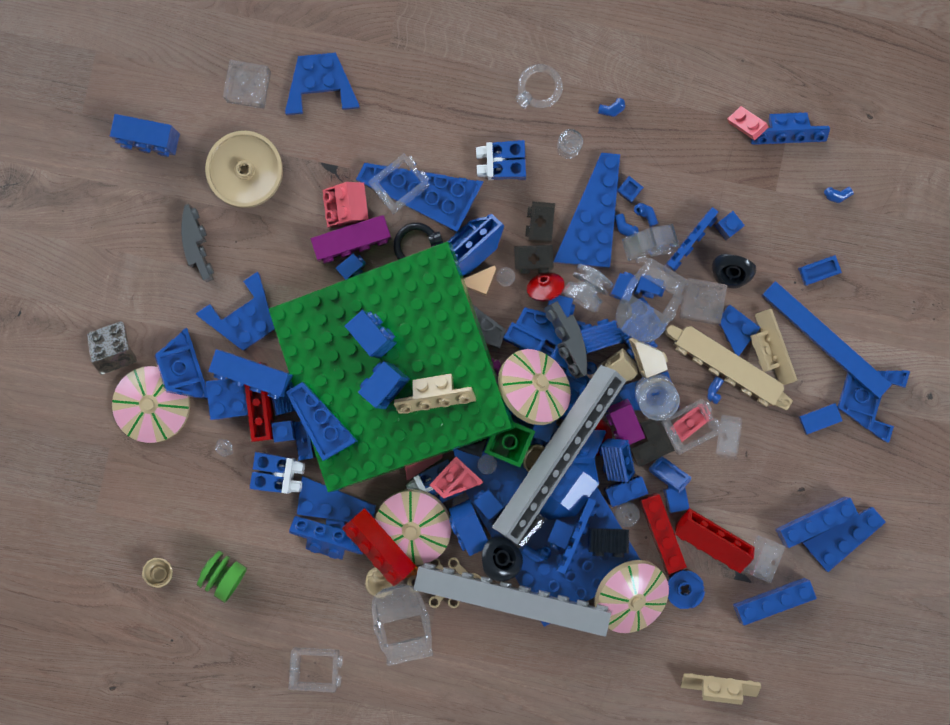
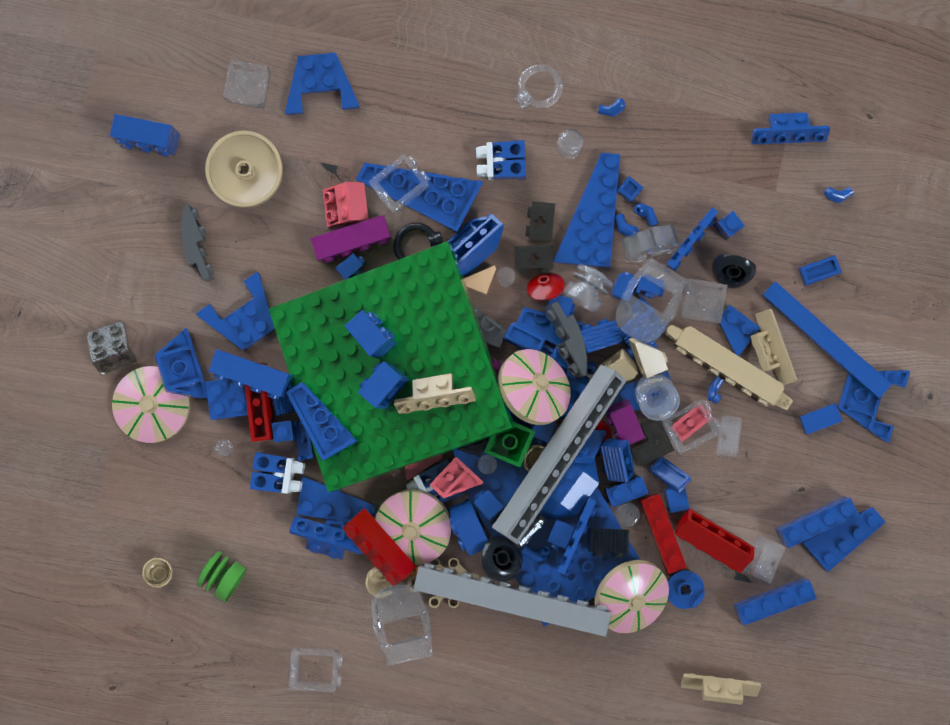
(747, 123): coral plate -> none

